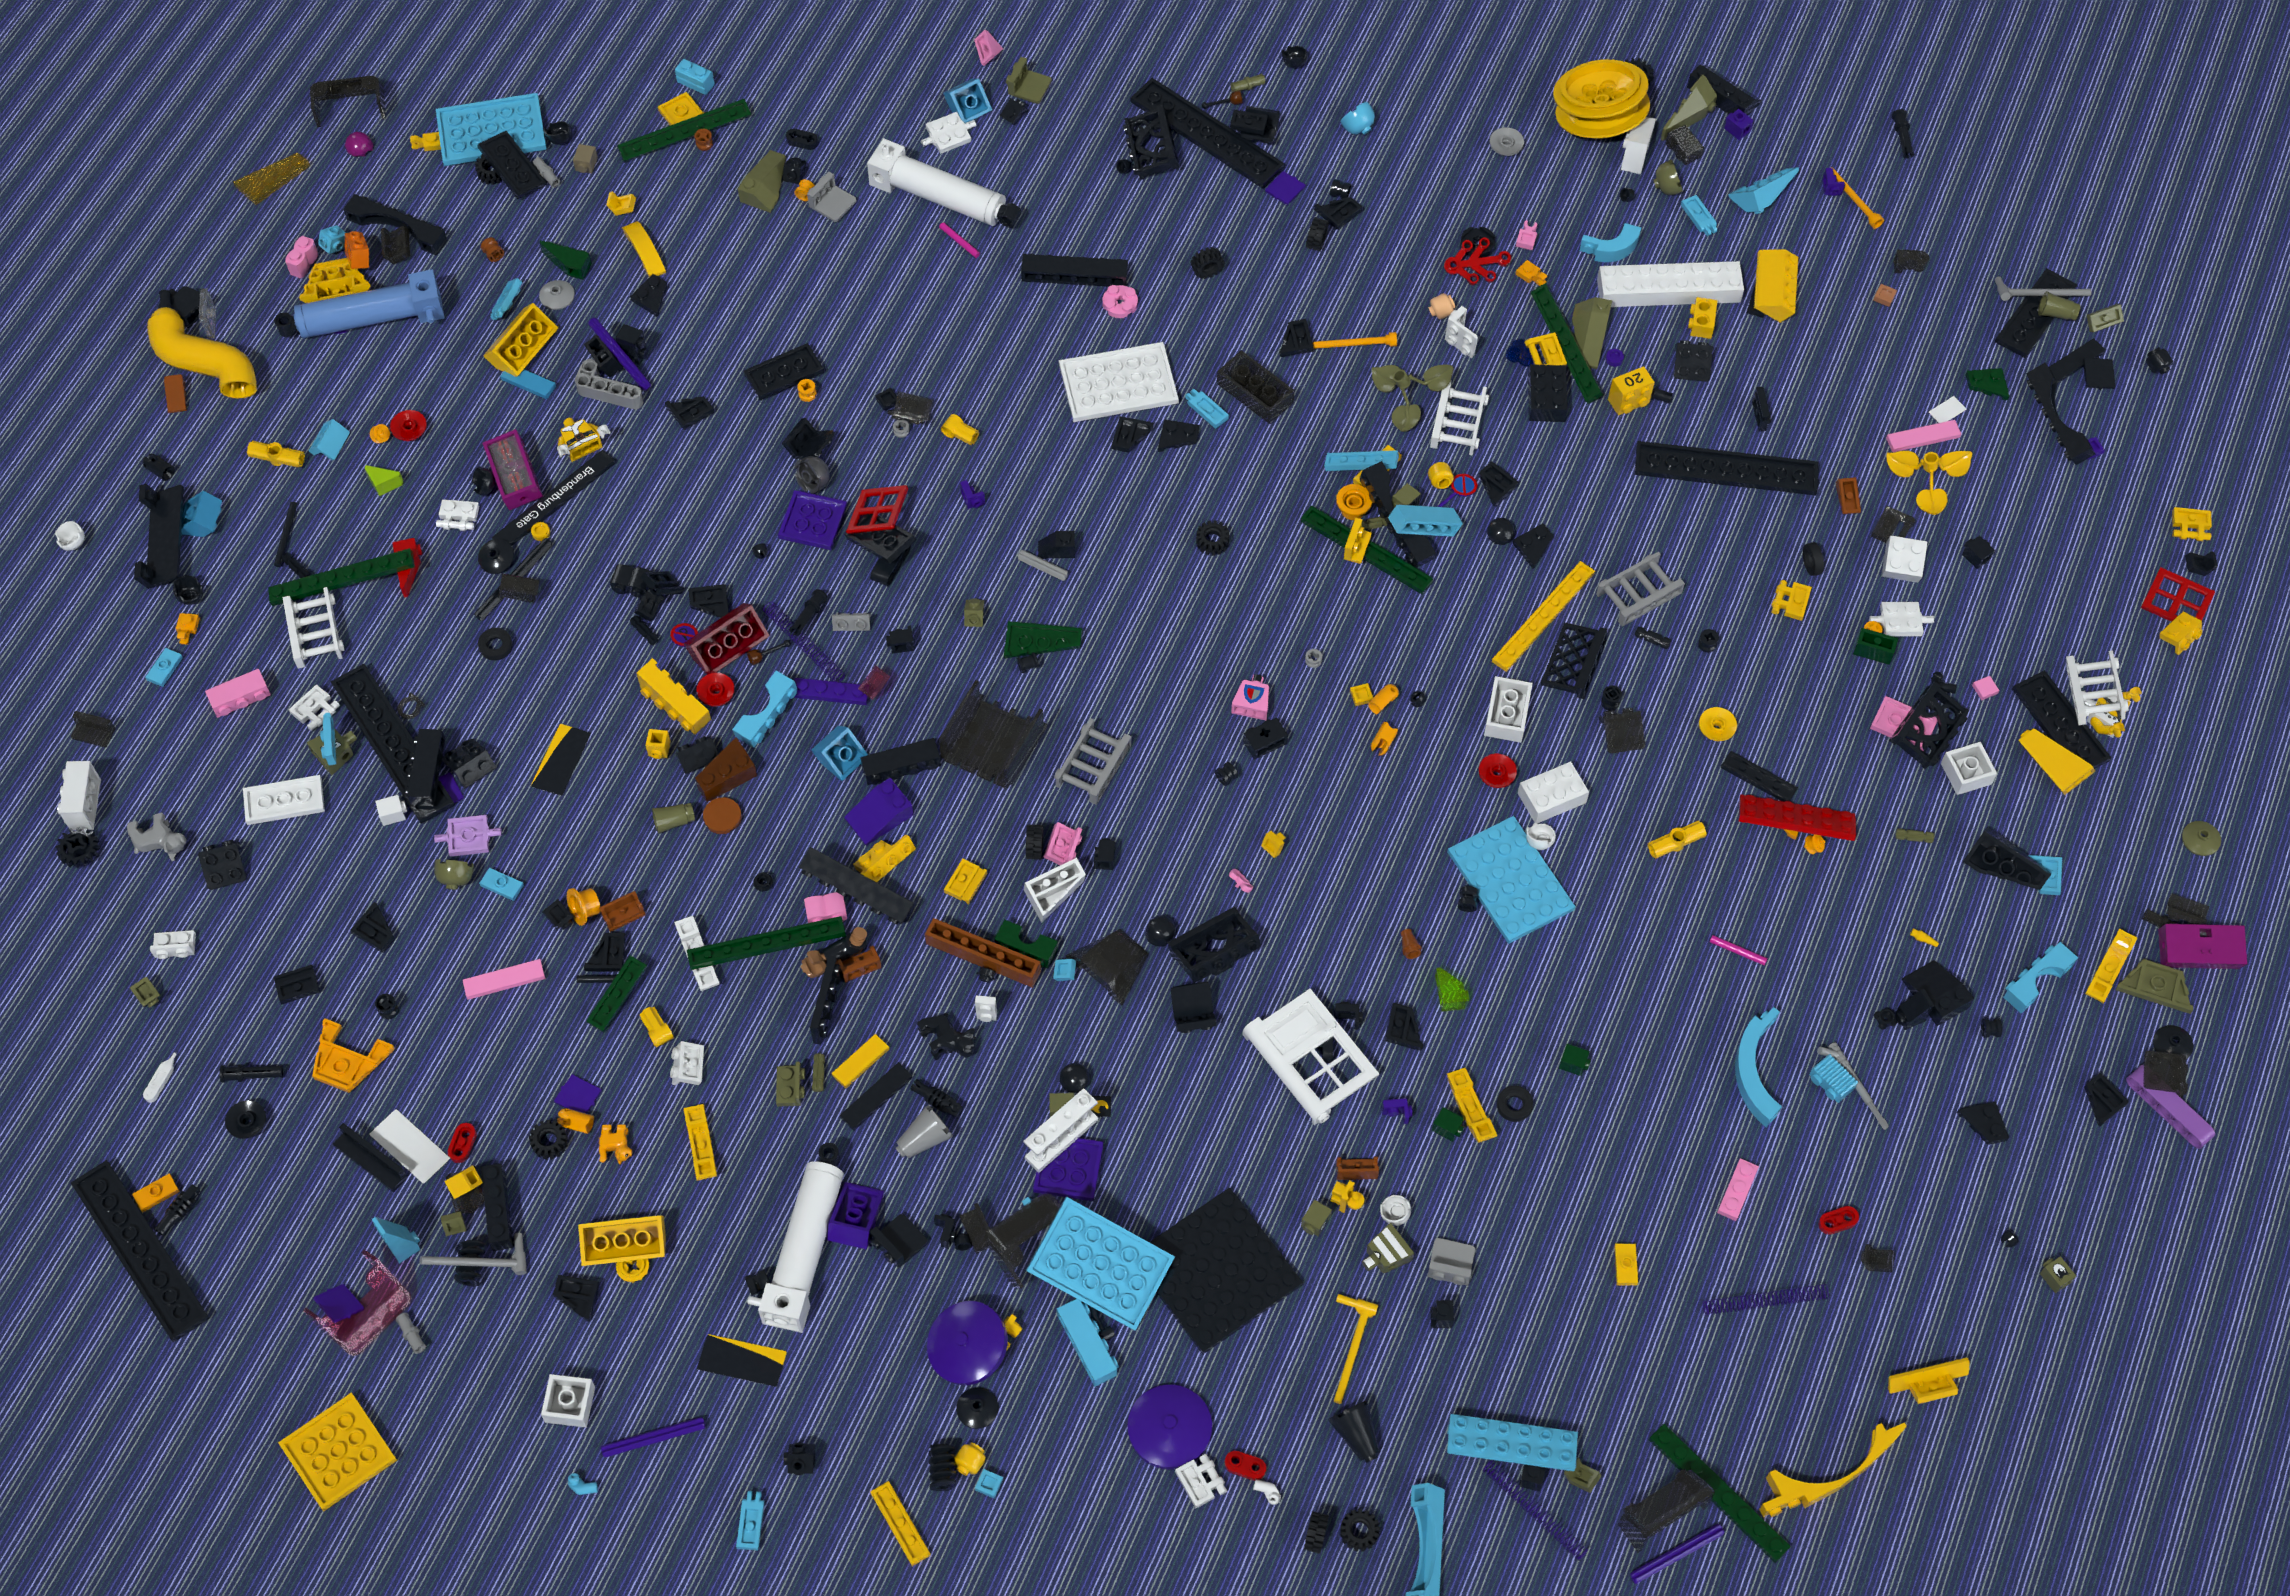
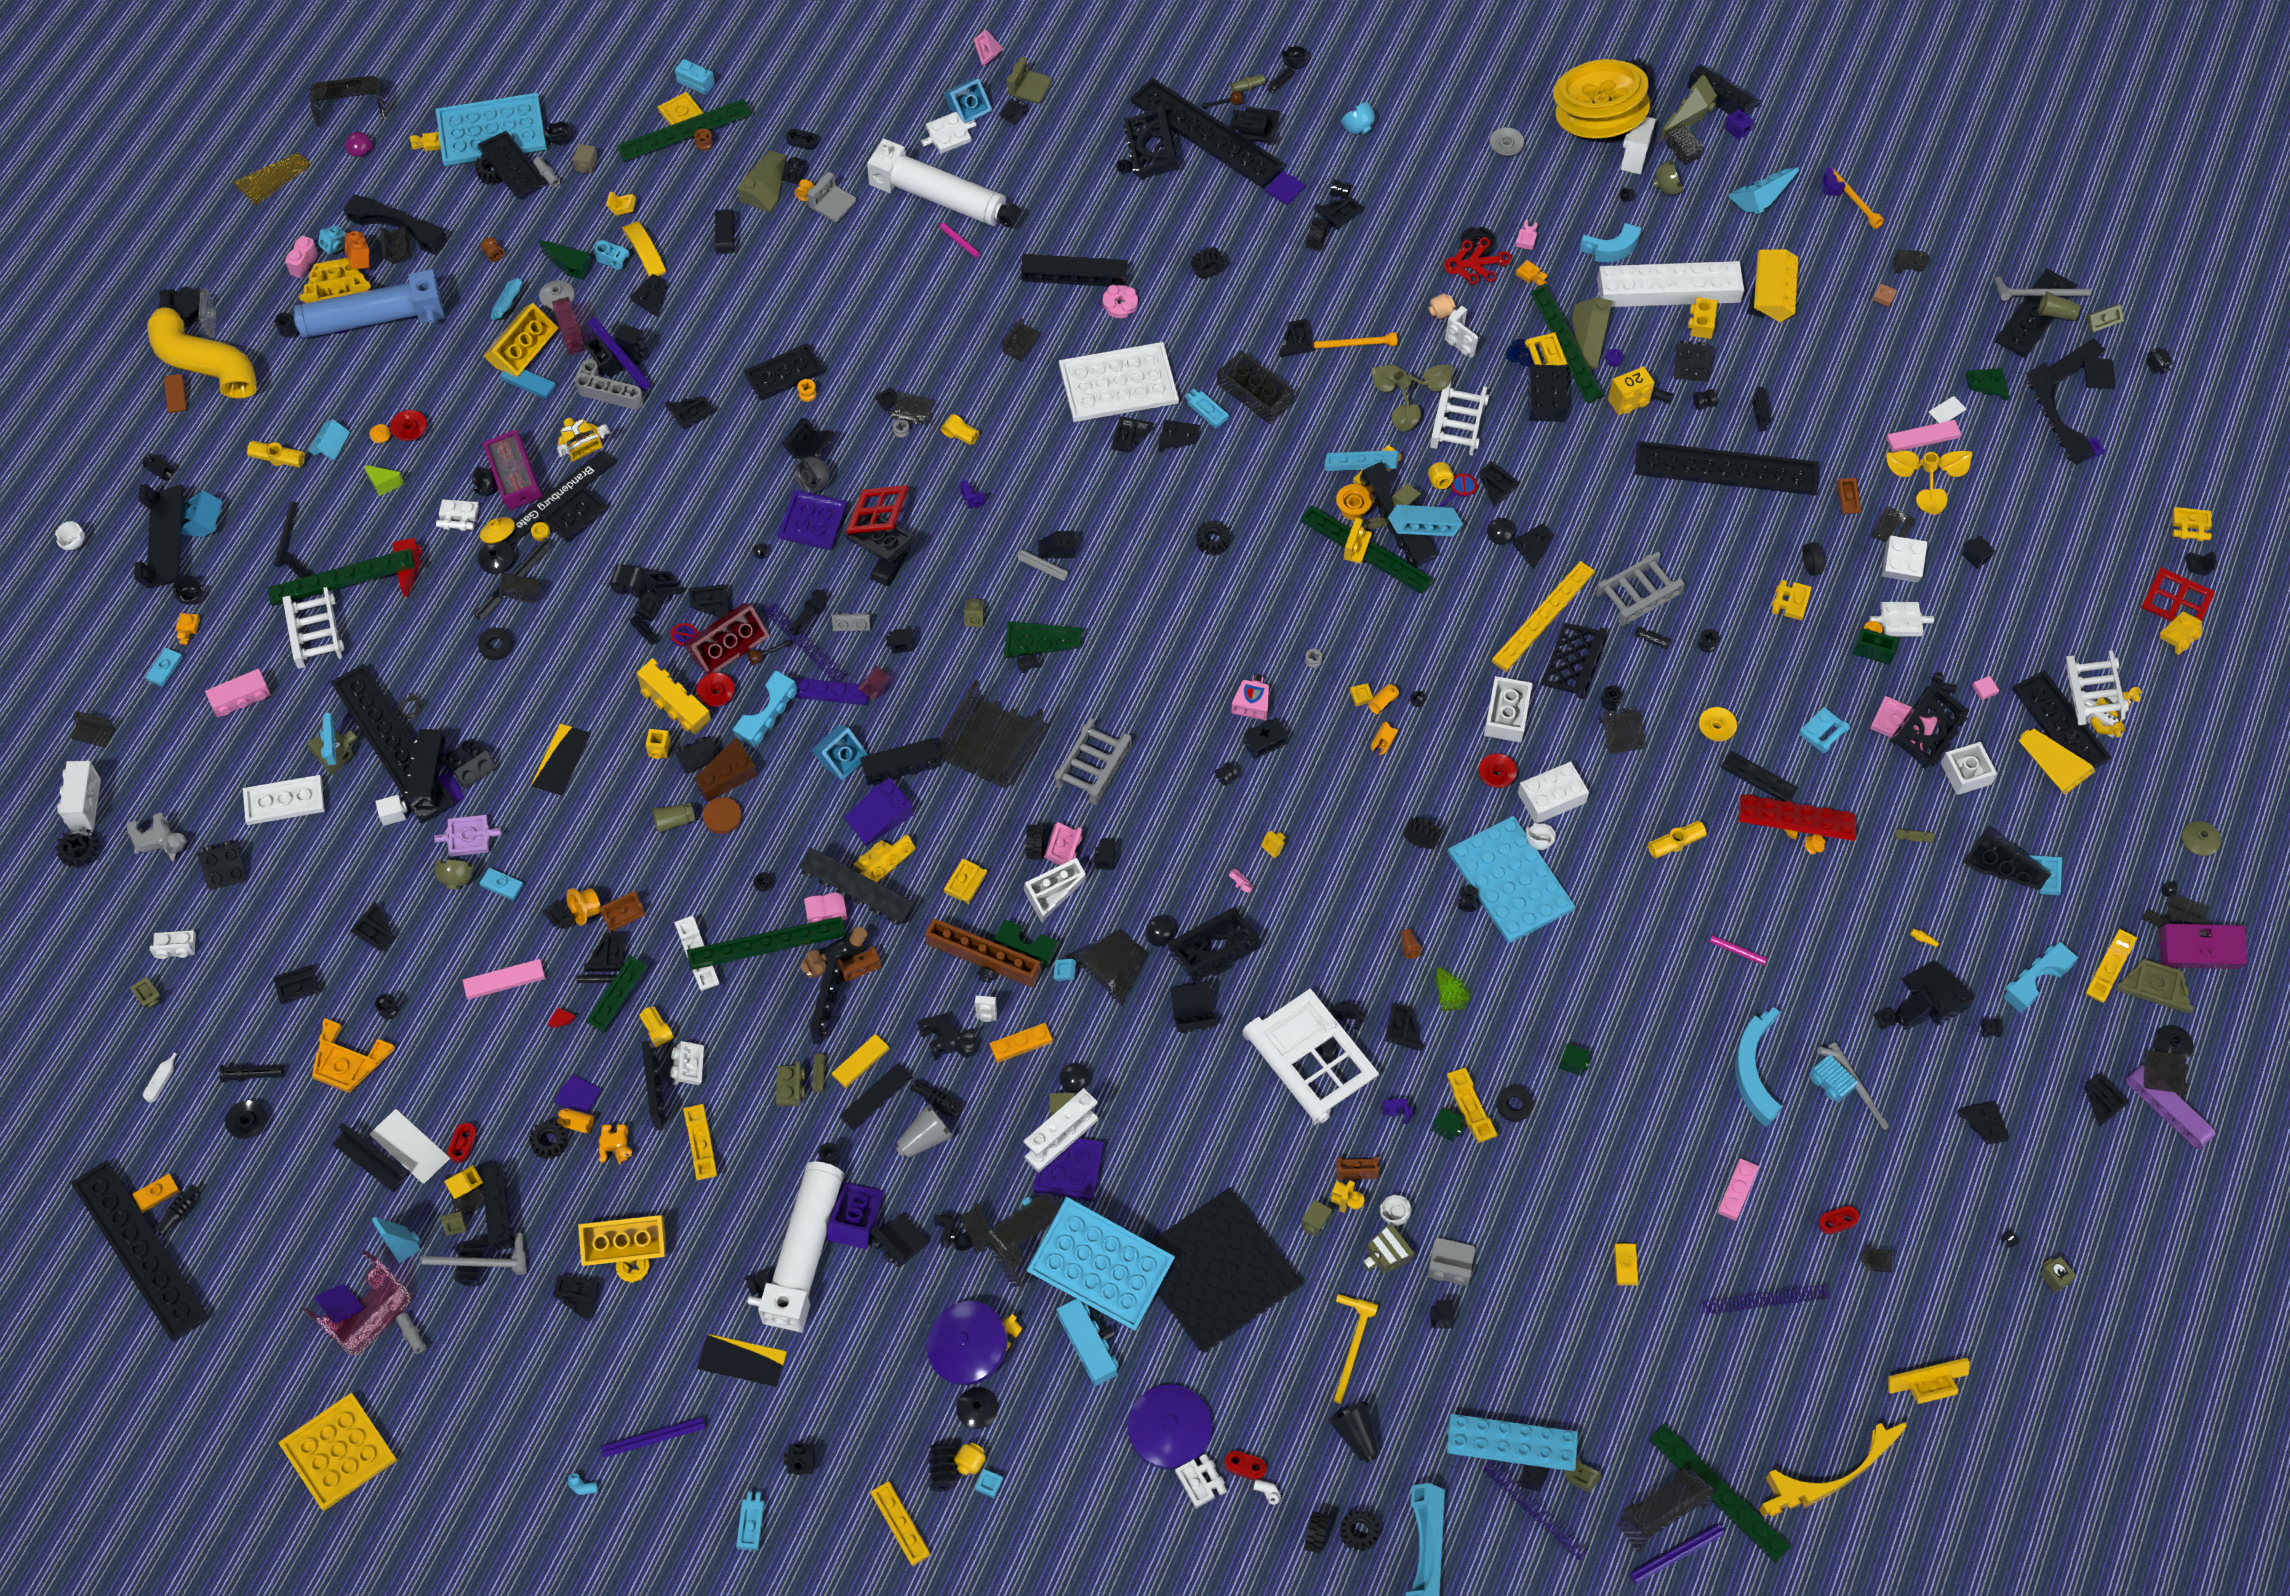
(310, 704): white plate -> none
(497, 530): none -> yellow dish
(560, 1018): none -> red tile
(568, 325): none -> clear pink window
(568, 1400): white brick -> none
(574, 513): none -> black plate
(610, 254): none -> medium azure piece
(653, 1083): none -> black plate
(724, 231): none -> black beam
(1019, 340): none -> clear smoke bracket
(1021, 1042): none -> light orange plate
(1103, 1108): black sticker -> none
(1279, 80): none -> black axle
(1422, 833): none -> black tyre
(1699, 215): medium azure hinge -> none
(1704, 399): none -> black wheel
(1819, 726): none -> medium azure plate
(1901, 127): black pin -> none
(2168, 888): none -> black hinge

